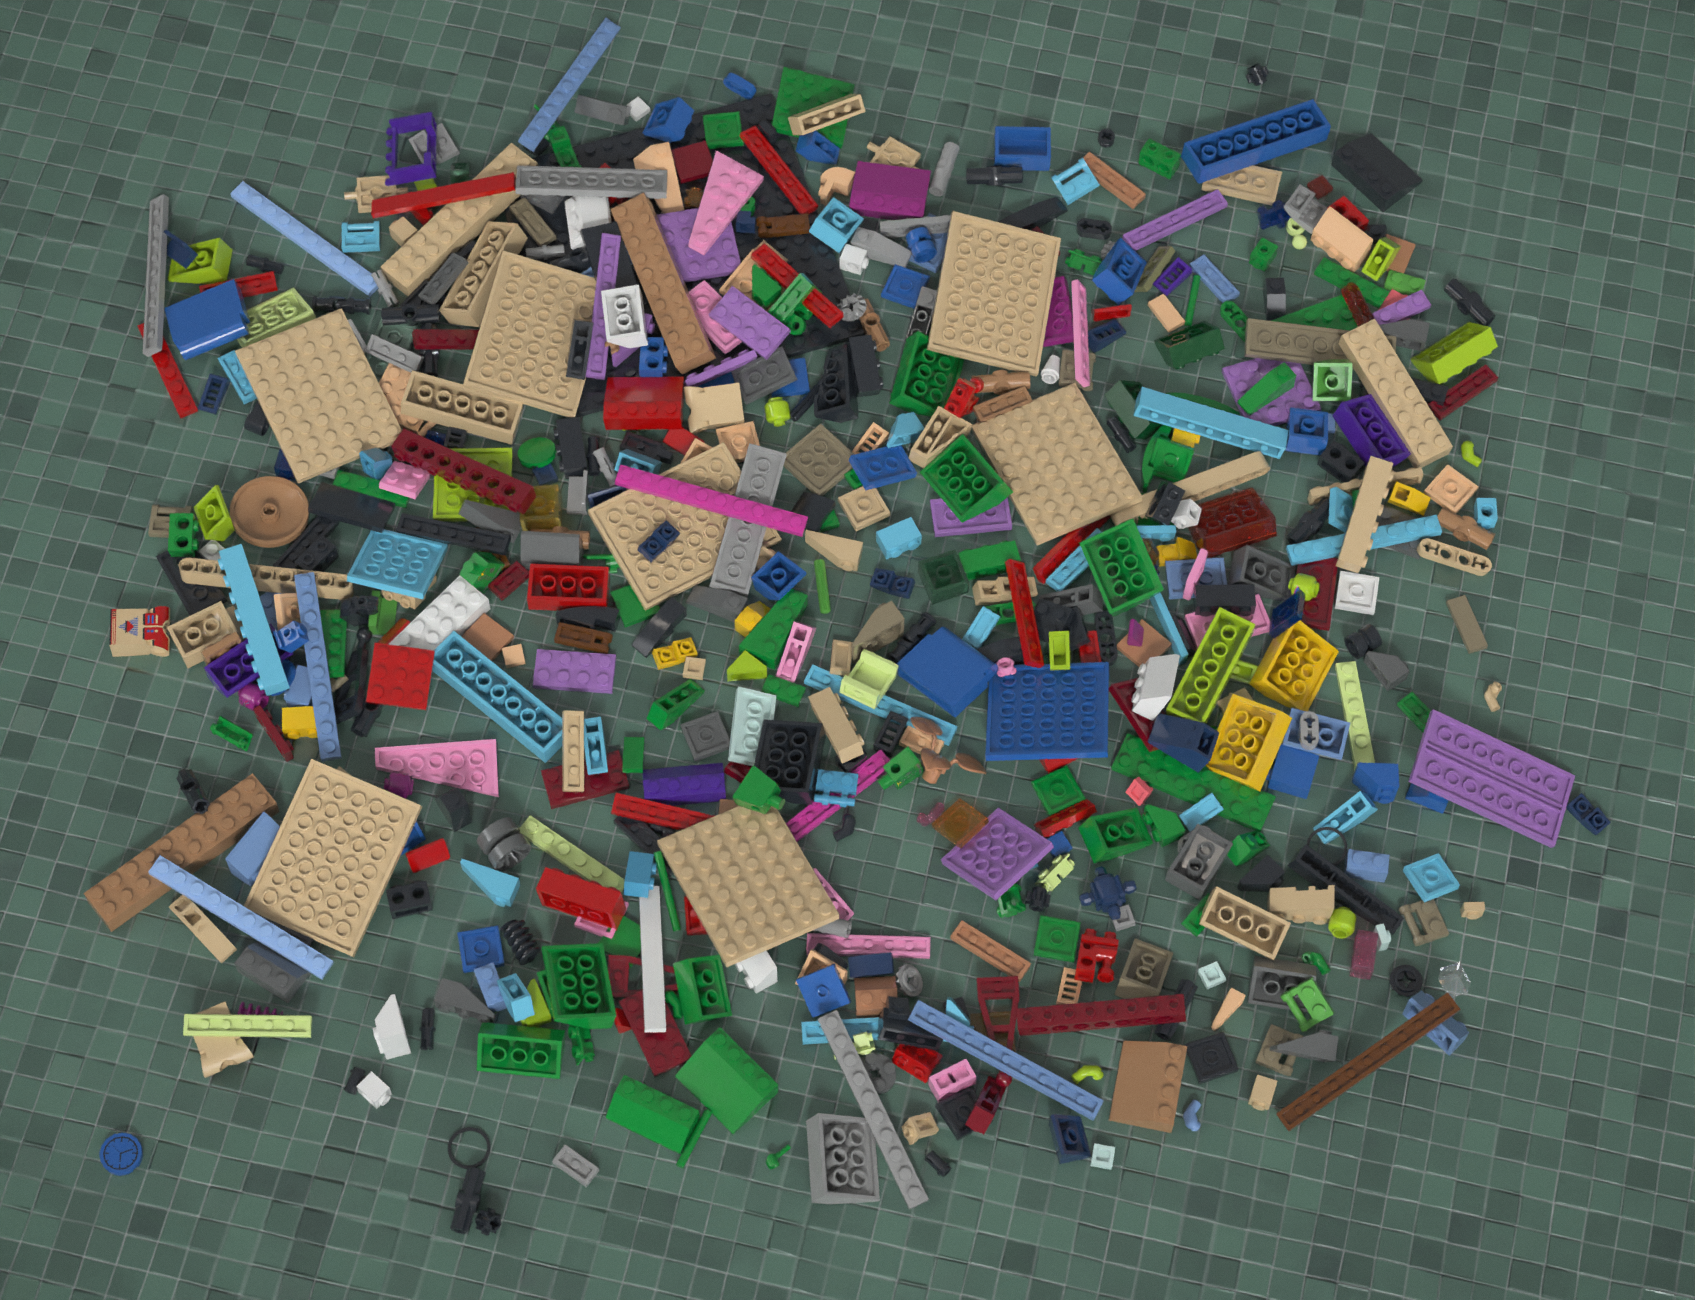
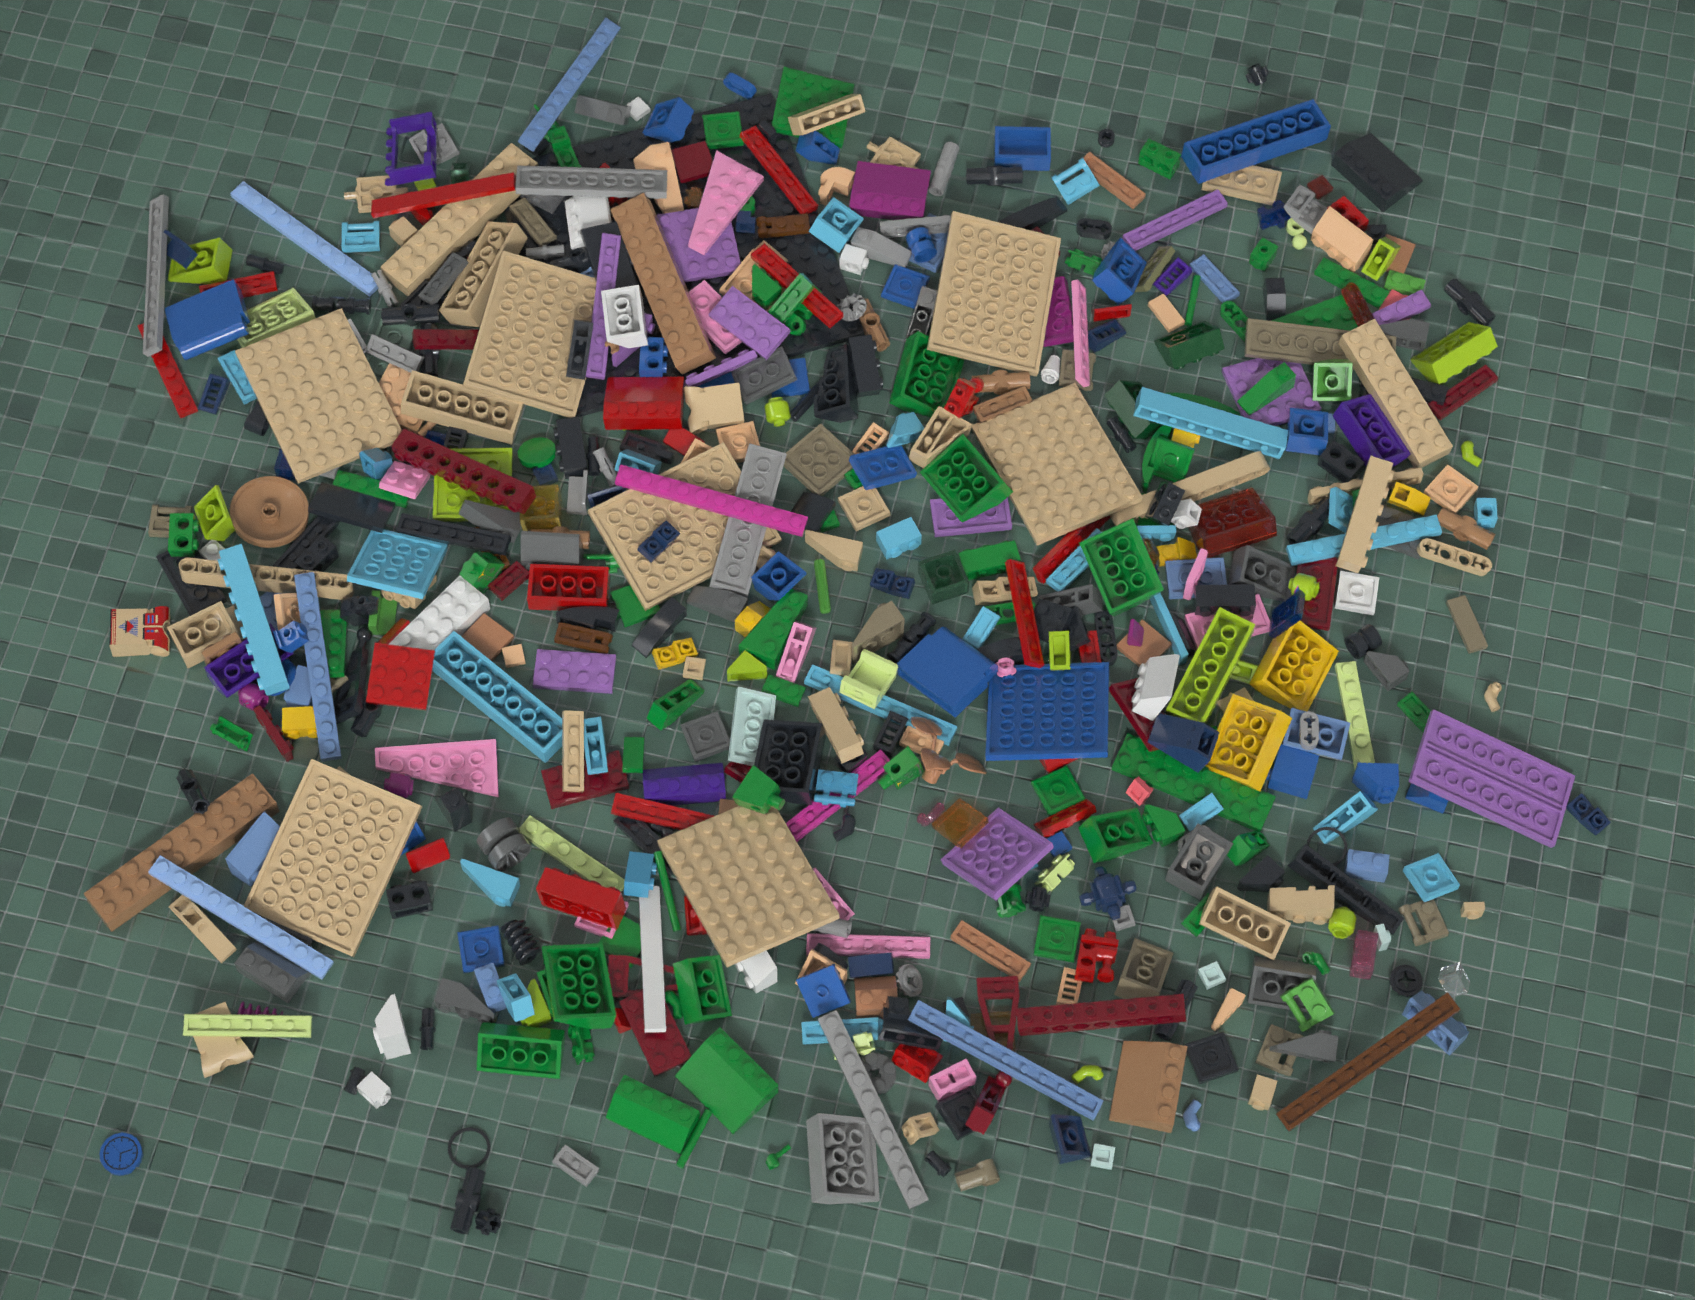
(982, 1174): none -> dark tan piece

